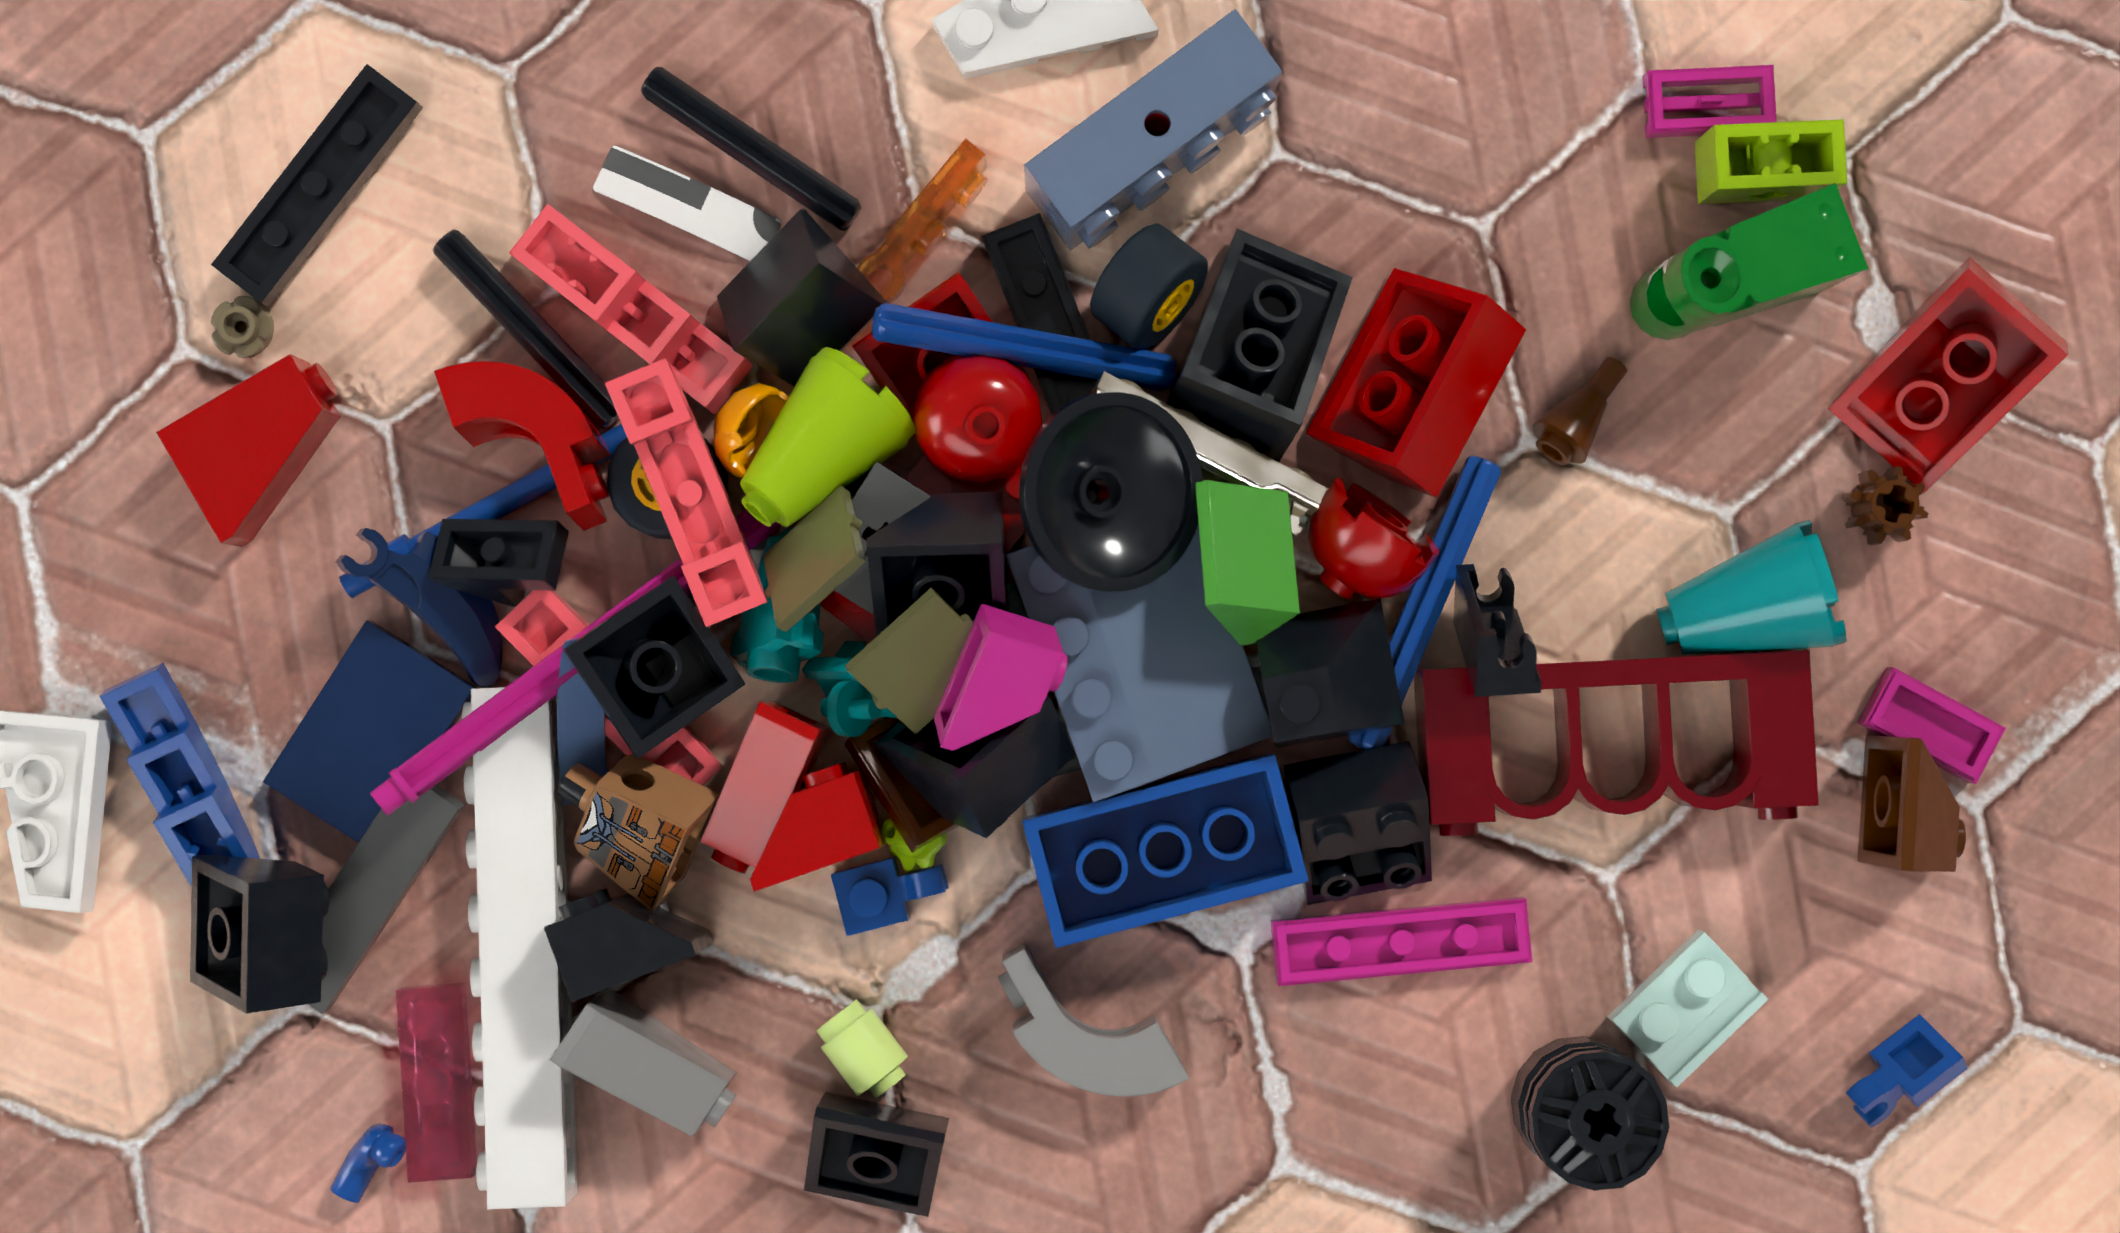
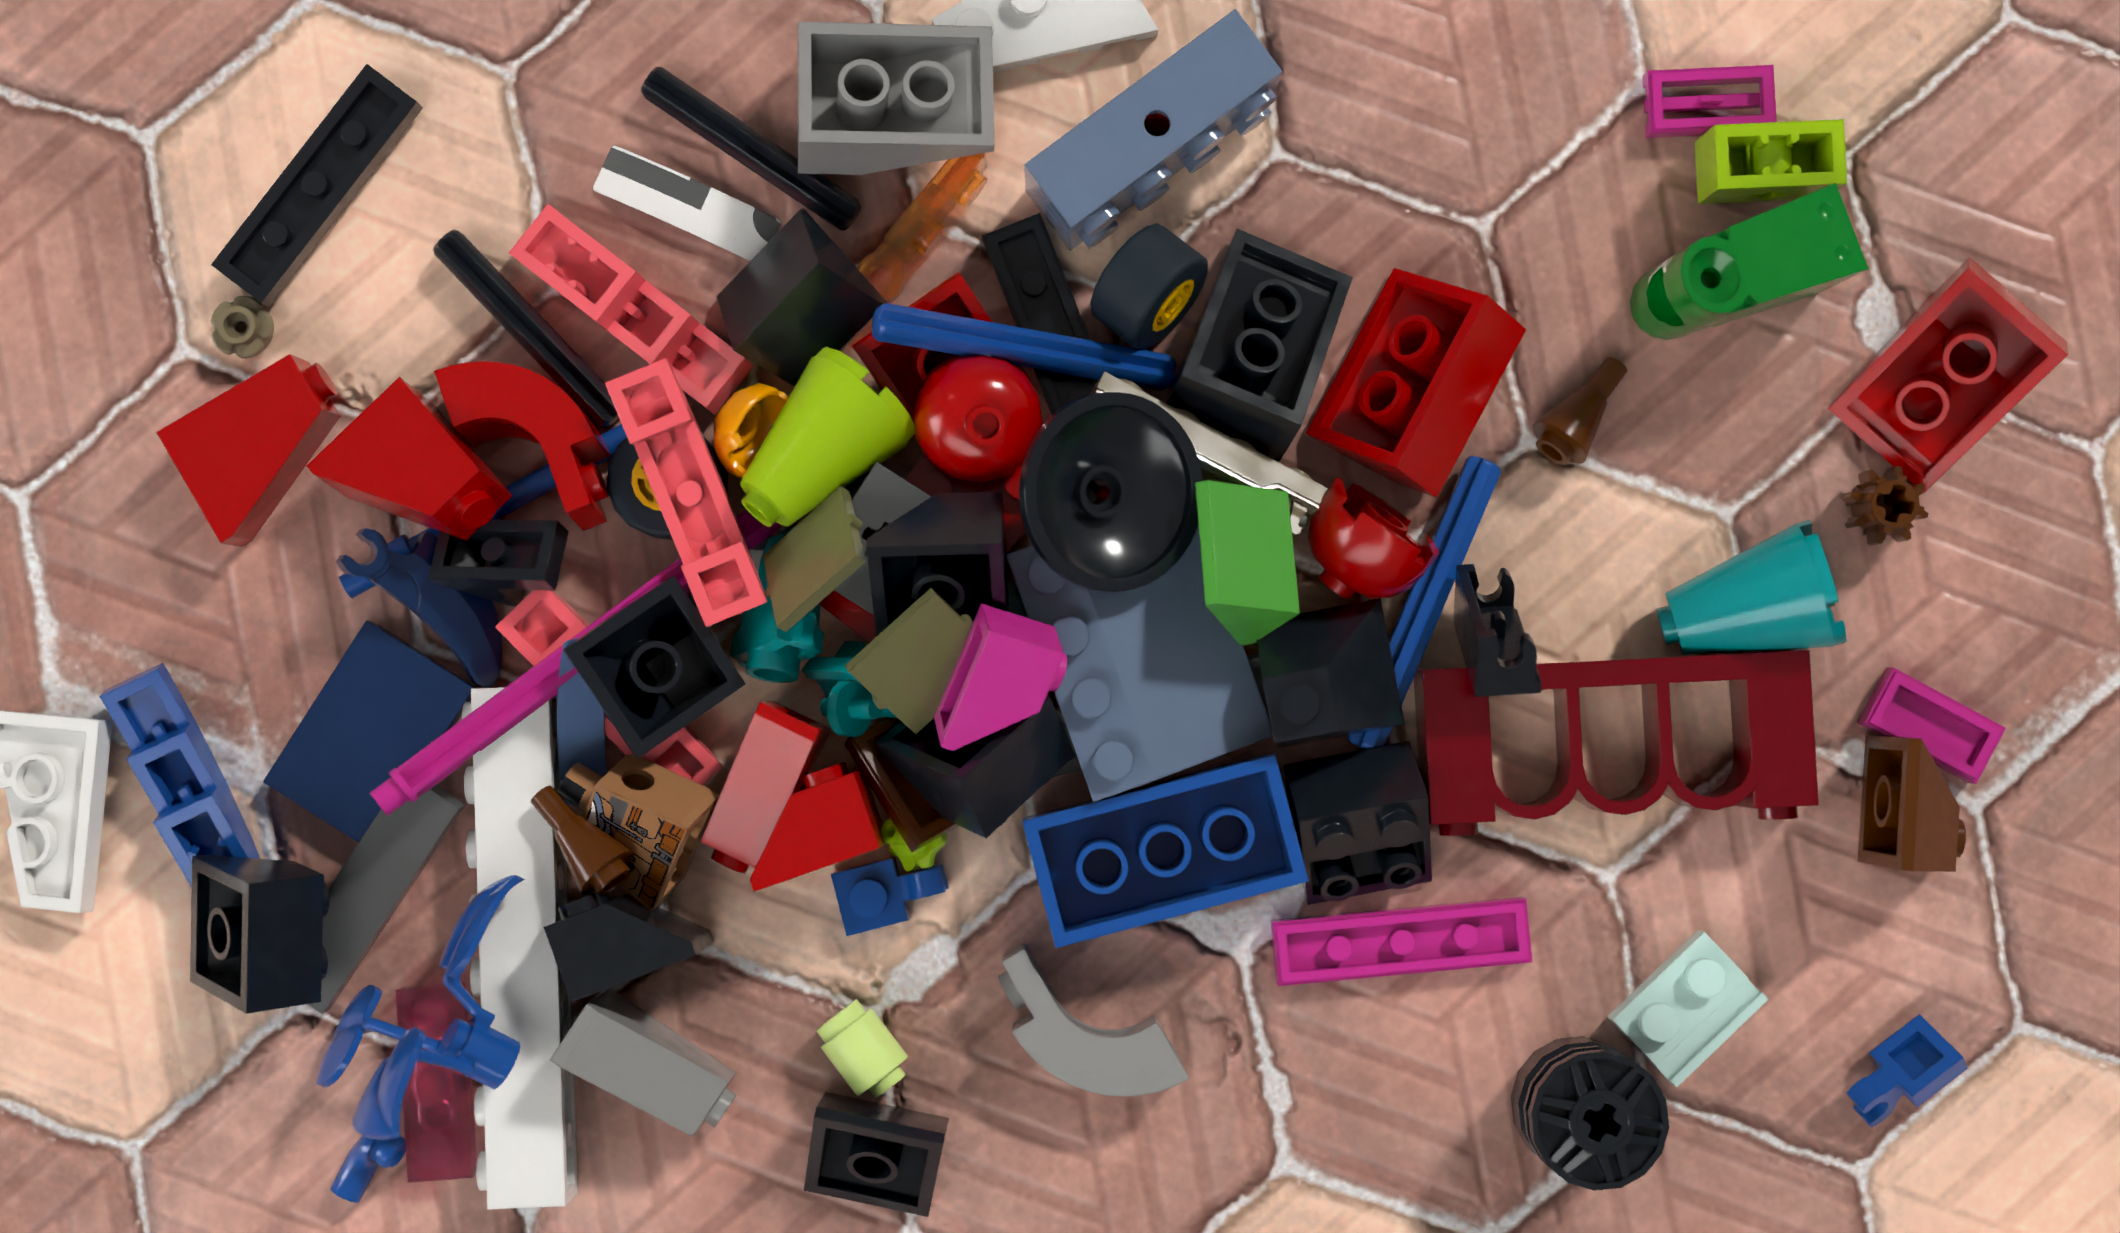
(411, 465): none -> red slope
(465, 1047): none -> blue plant
(591, 854): none -> reddish brown cone
(892, 95): none -> light grey slope

